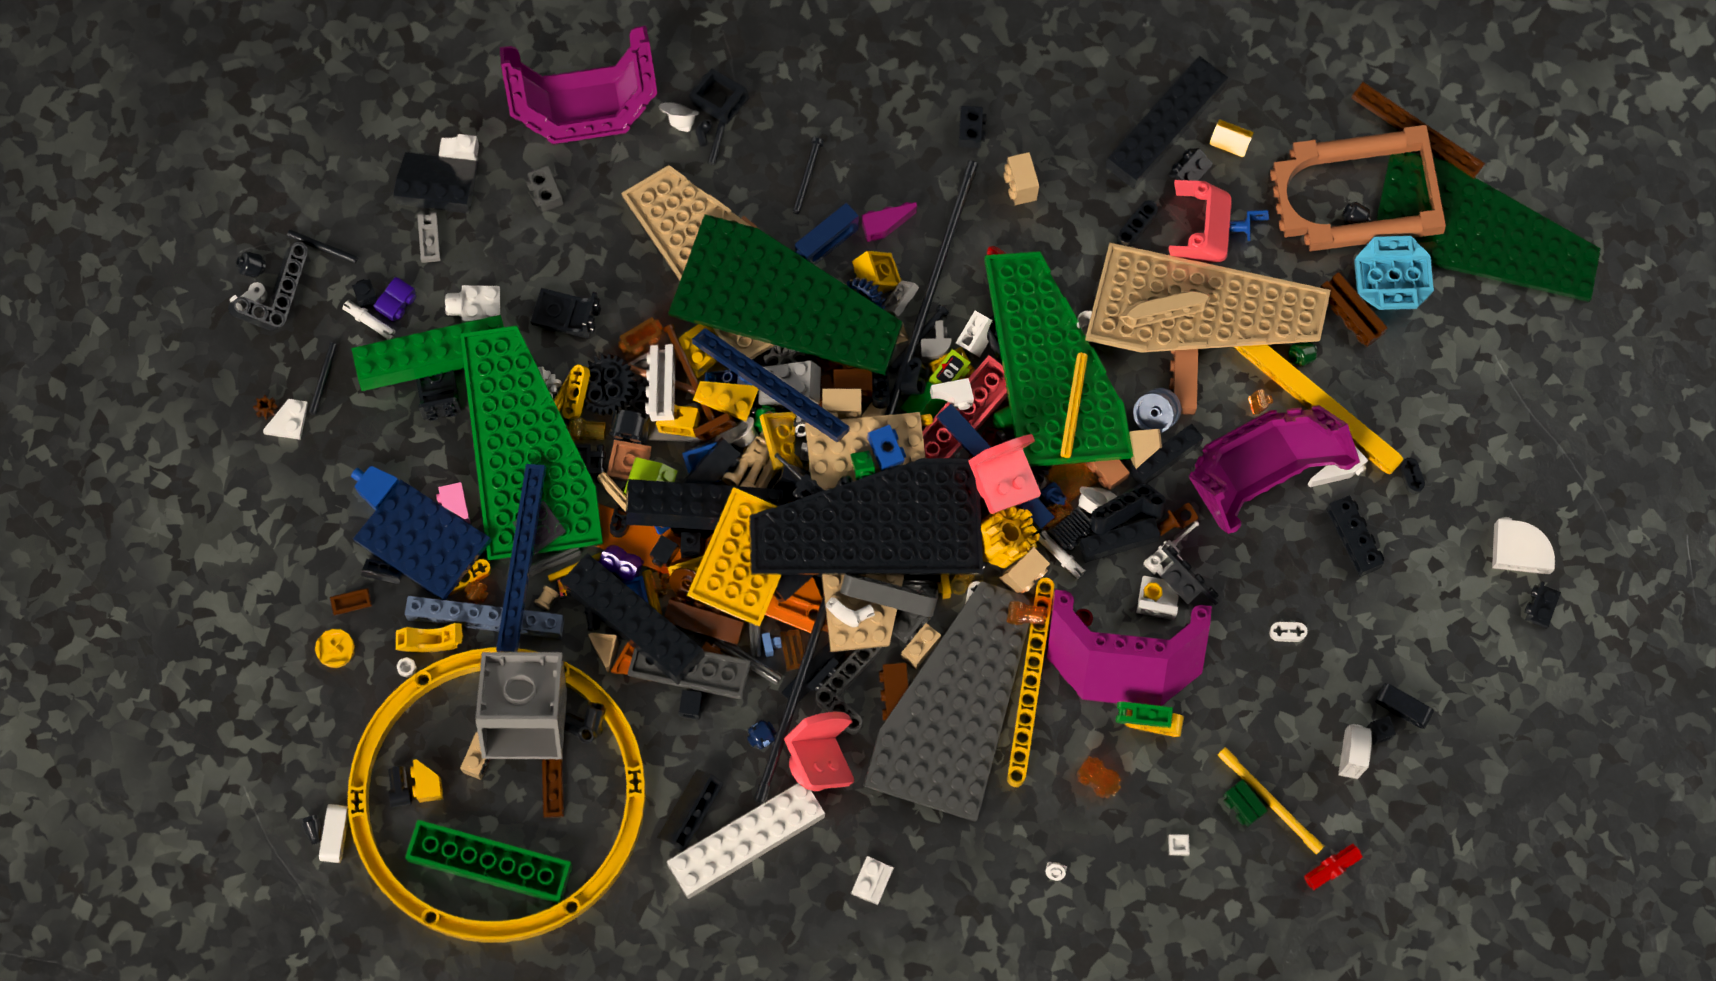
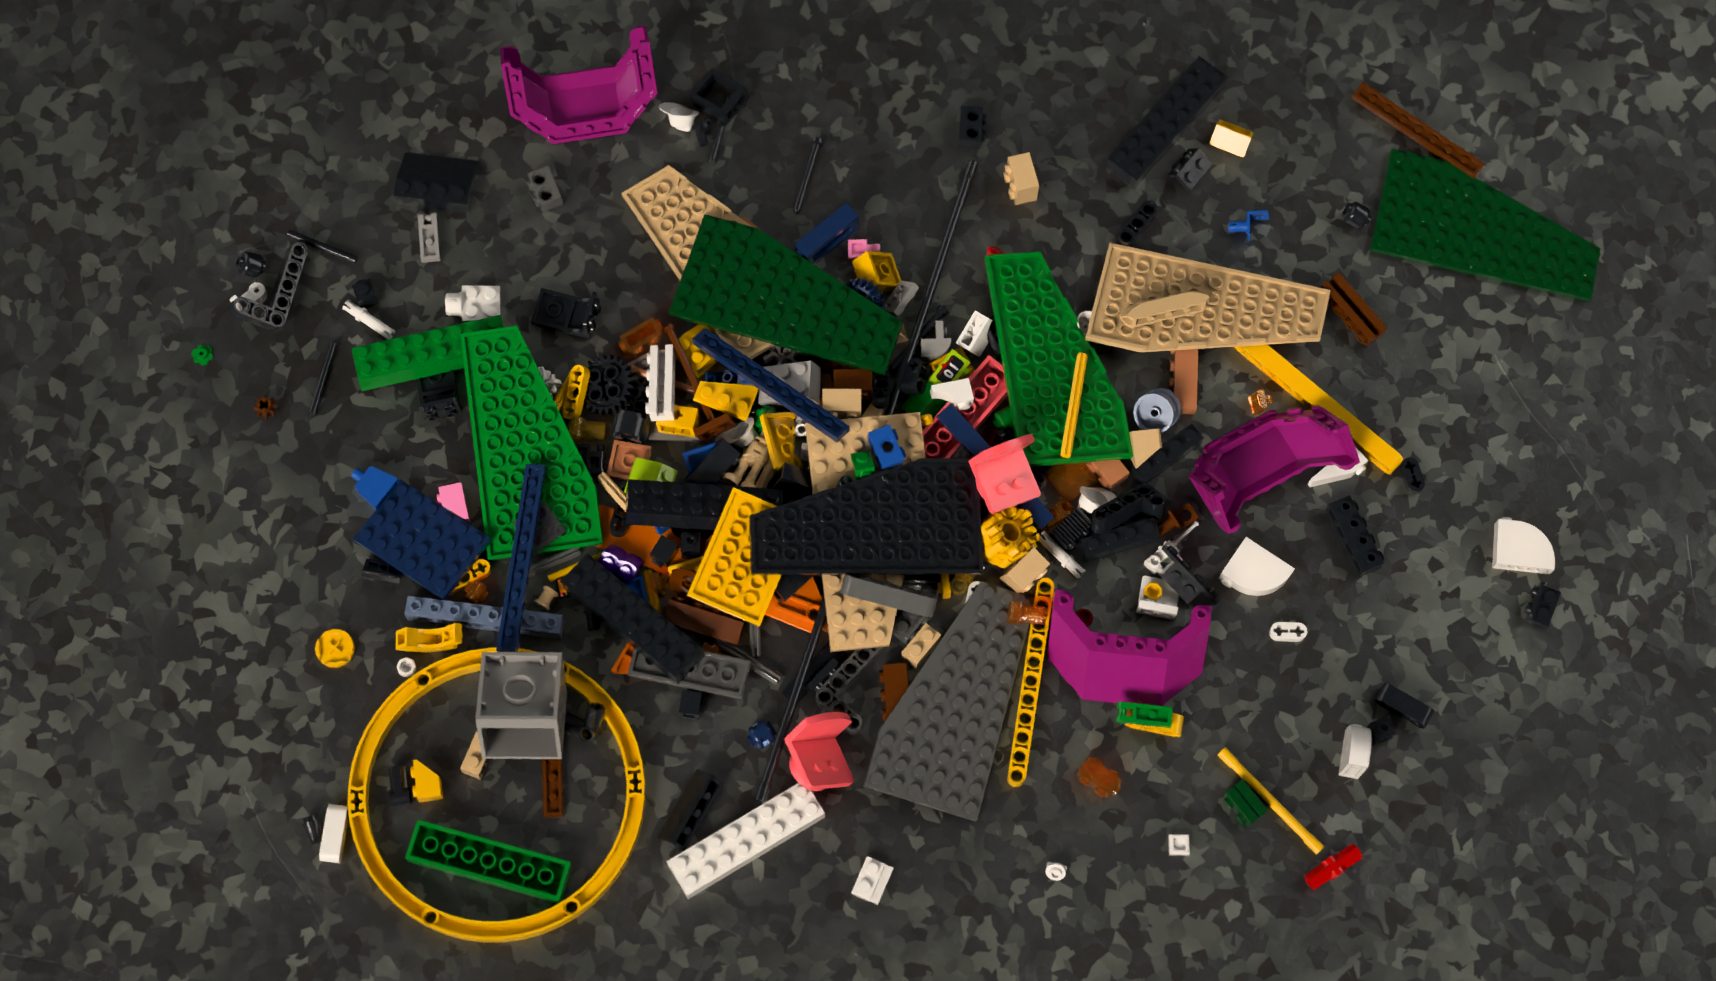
(202, 359): none -> green plant
(288, 420): white wing -> none
(350, 601): reddish brown tile -> none
(395, 299): dark purple brick -> none
(460, 147): white arch -> none
(606, 648): tan slope -> none
(770, 644): medium blue tile -> none
(784, 634): clear orange tile -> none
(805, 482): black piece -> none
(848, 616): white arm -> none
(858, 247): none -> bright pink plate
(882, 223): magenta slope -> none
(1052, 495): dark blue axle -> none
(1213, 243): coral windscreen -> none
(1255, 570): none -> white brick
(1302, 353): dark green head -> none
(1327, 237): nougat door -> none
(1398, 257): medium azure piece -> none

